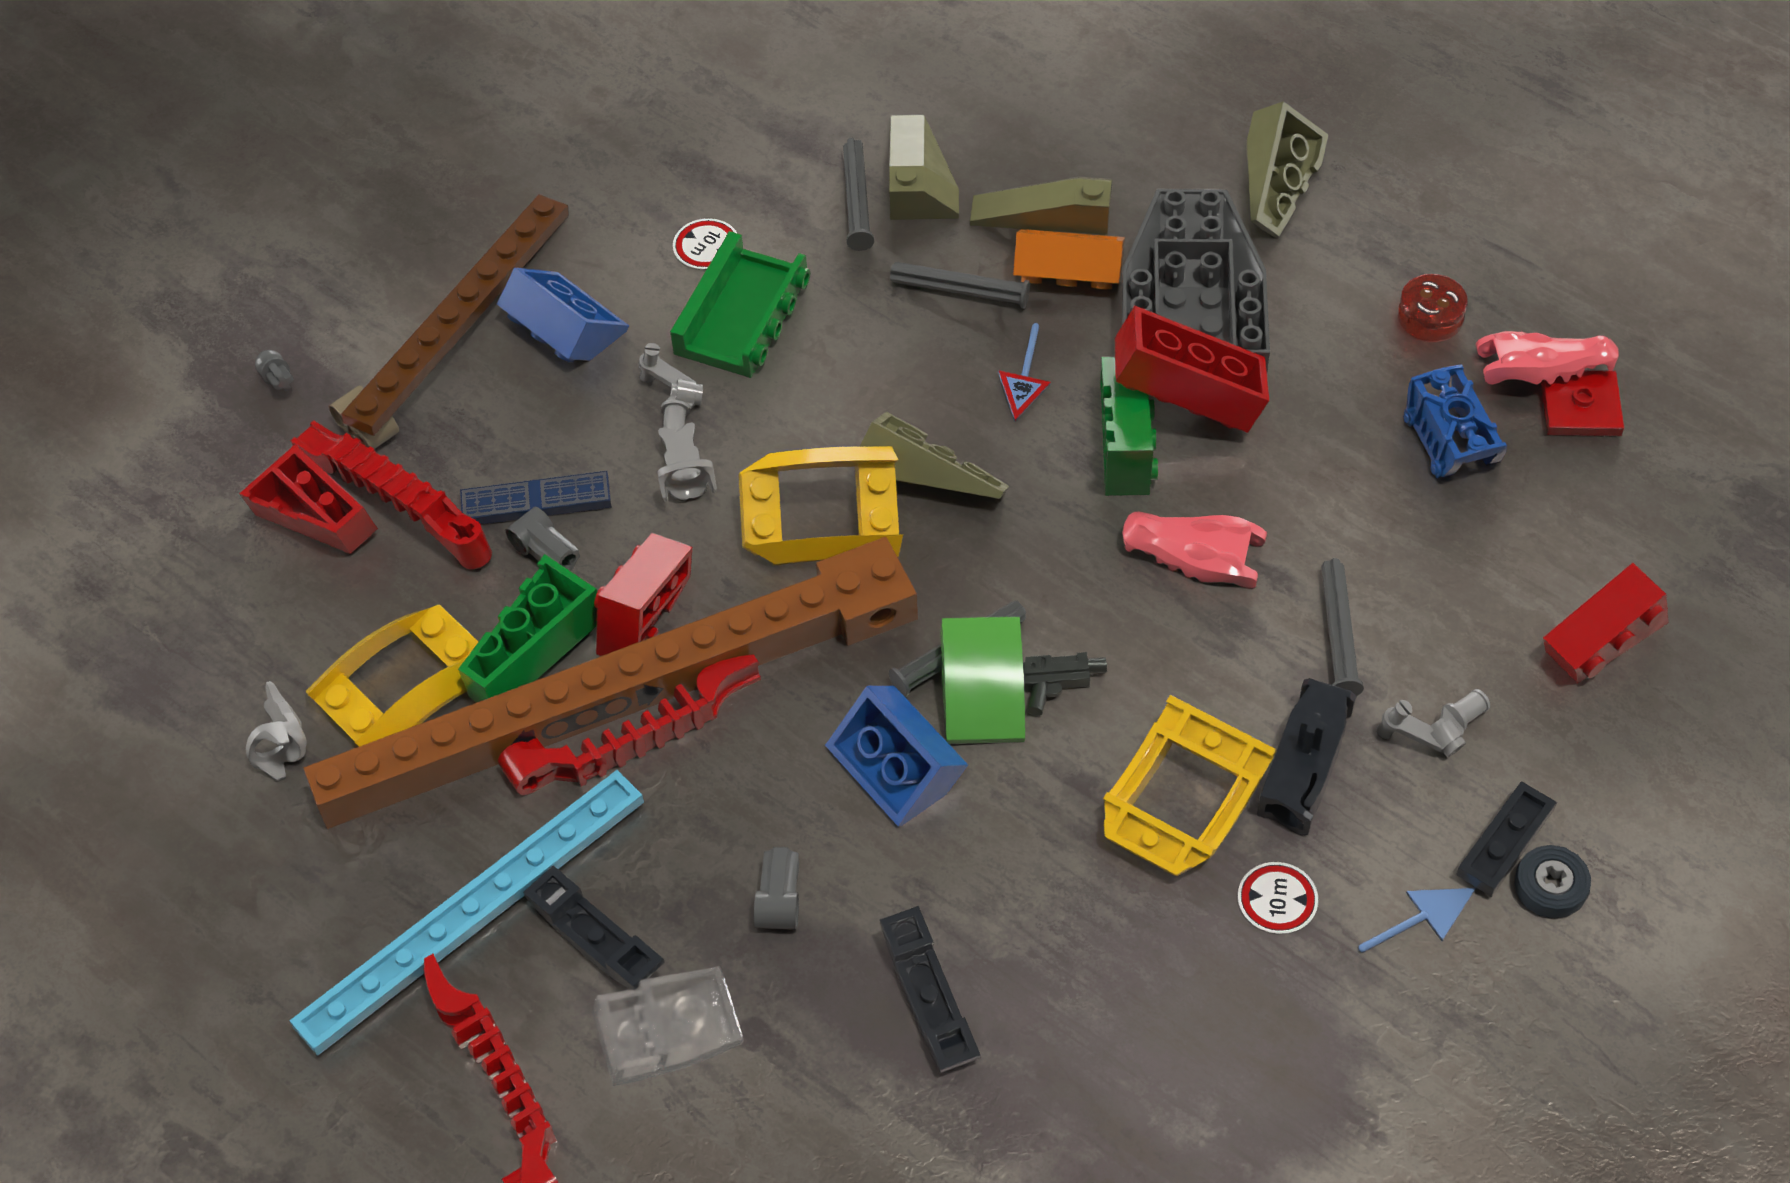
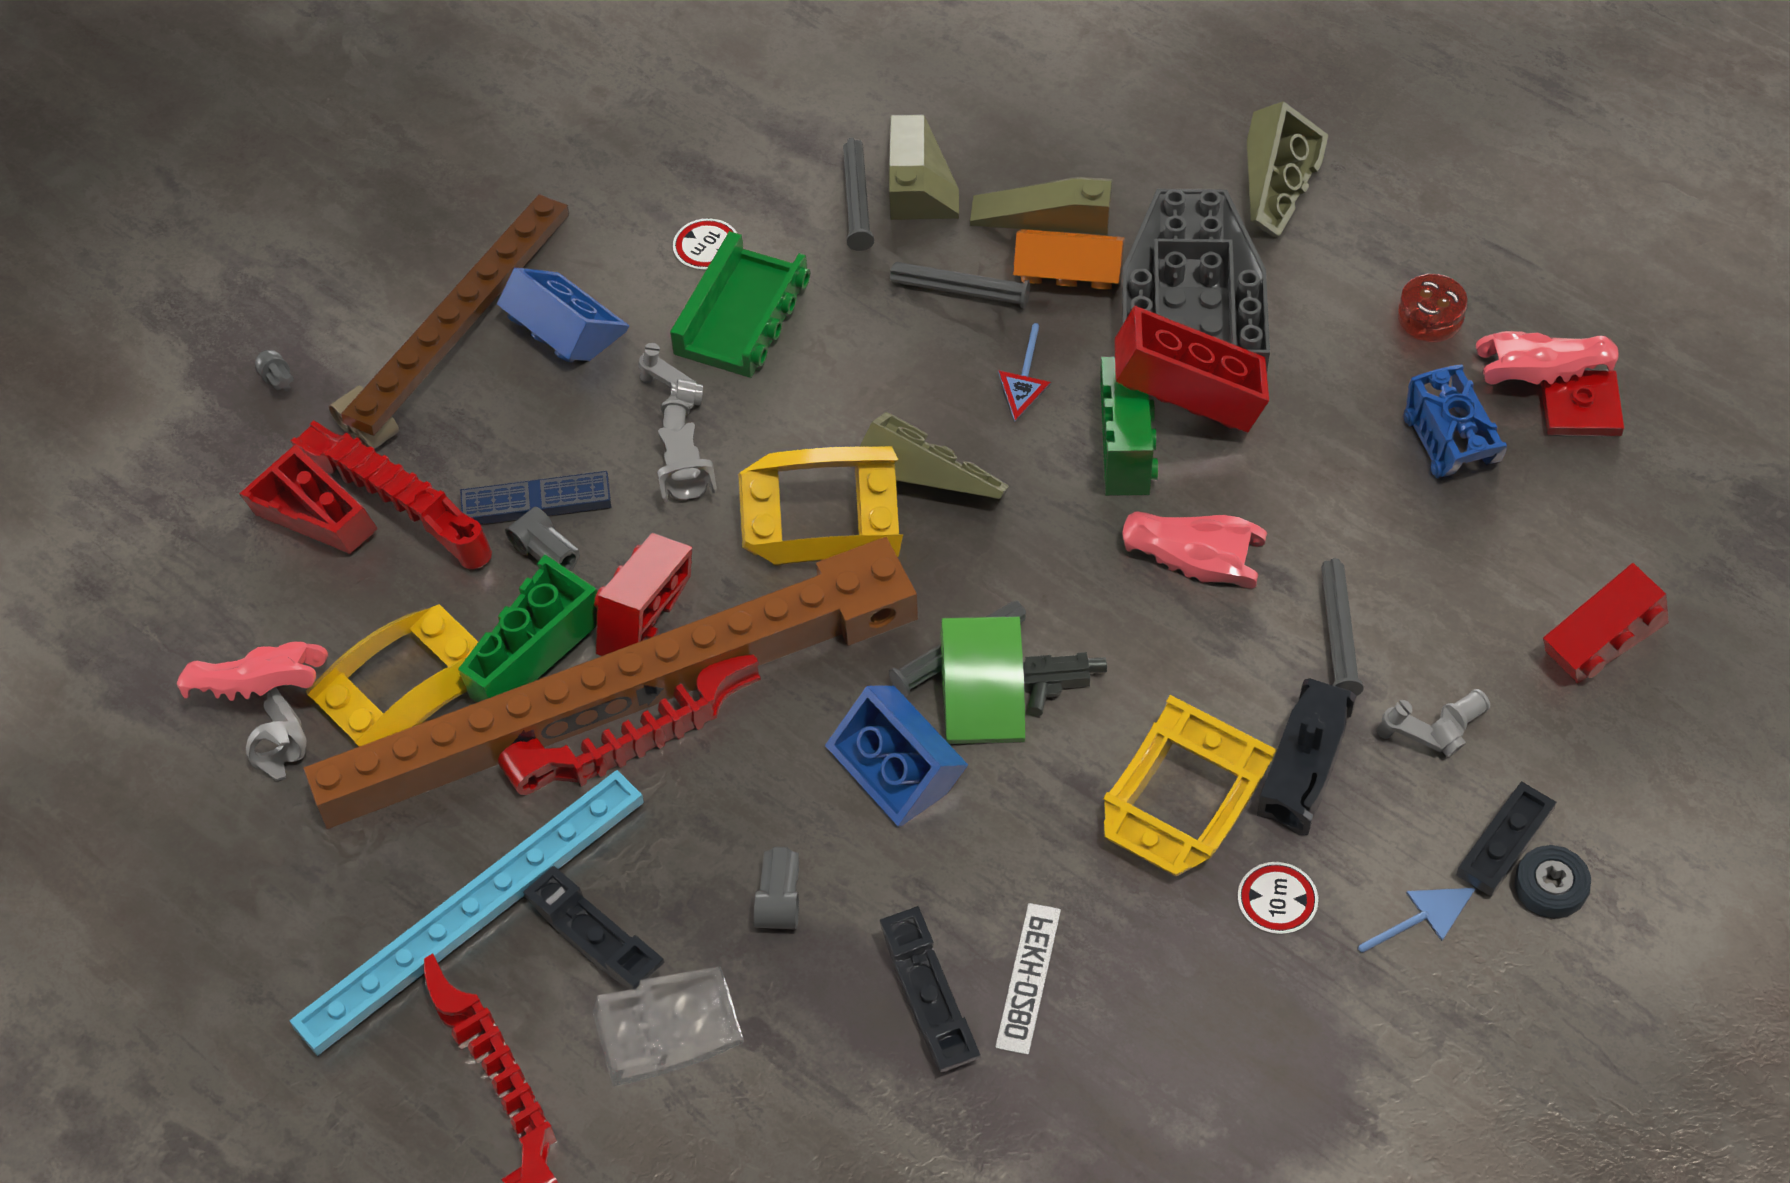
(257, 672): none -> coral animal
(1028, 978): none -> clear sticker

